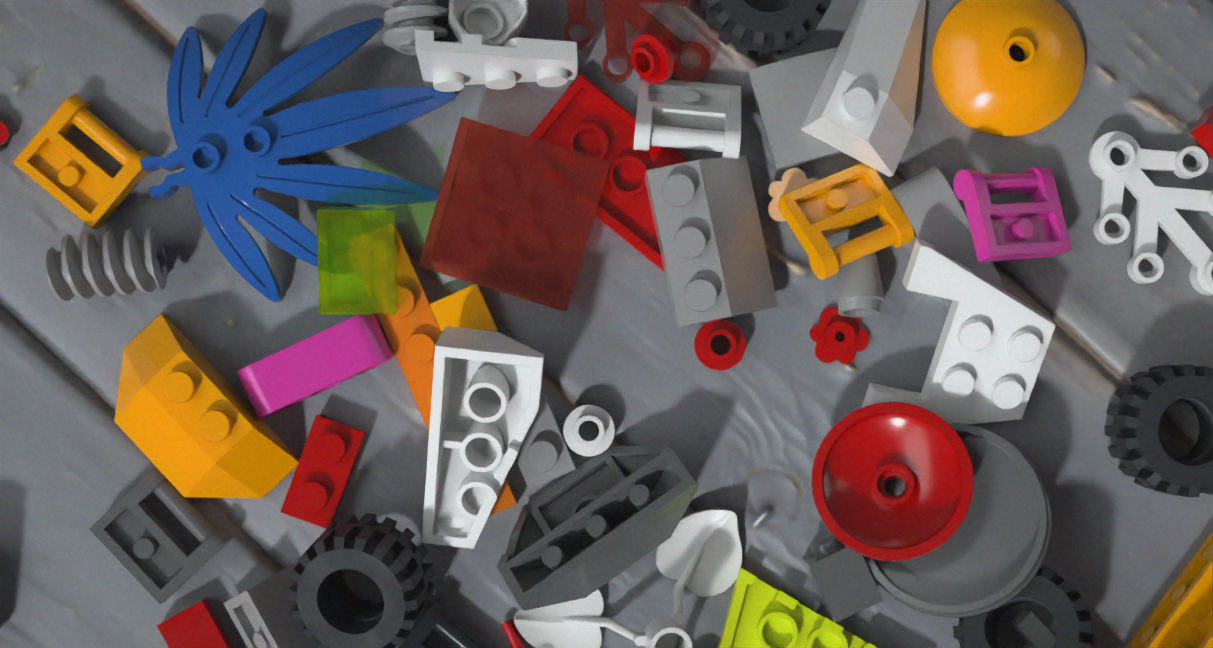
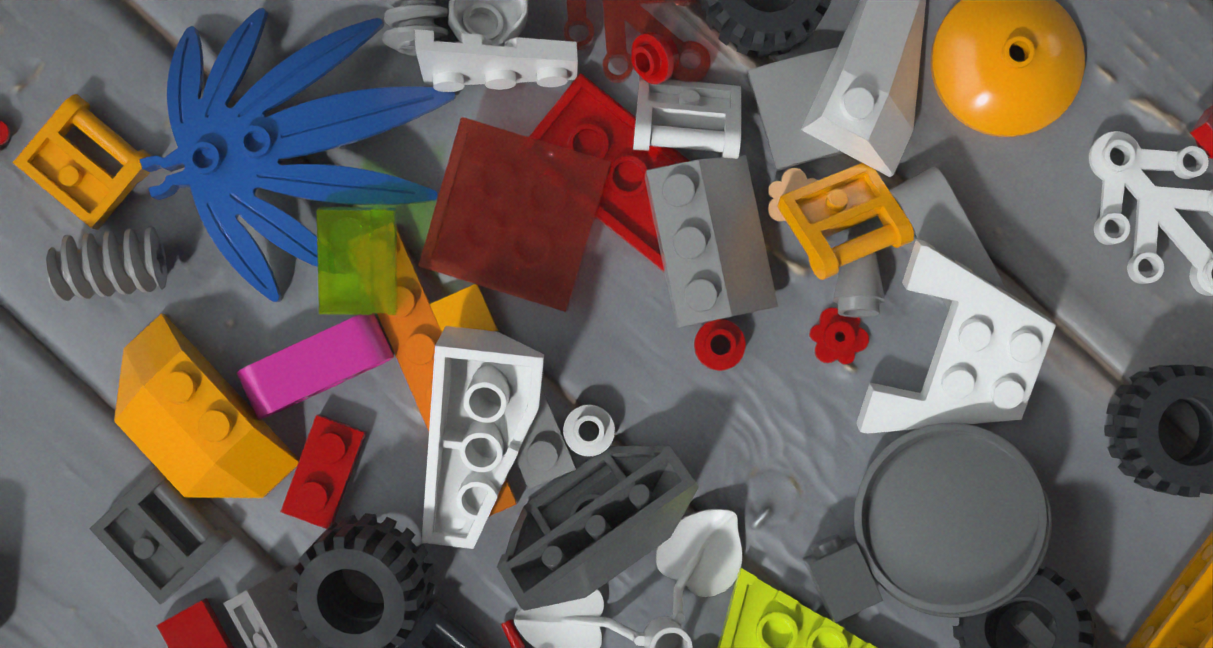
(884, 445): red dish -> none
(1014, 228): dark pink plate -> none

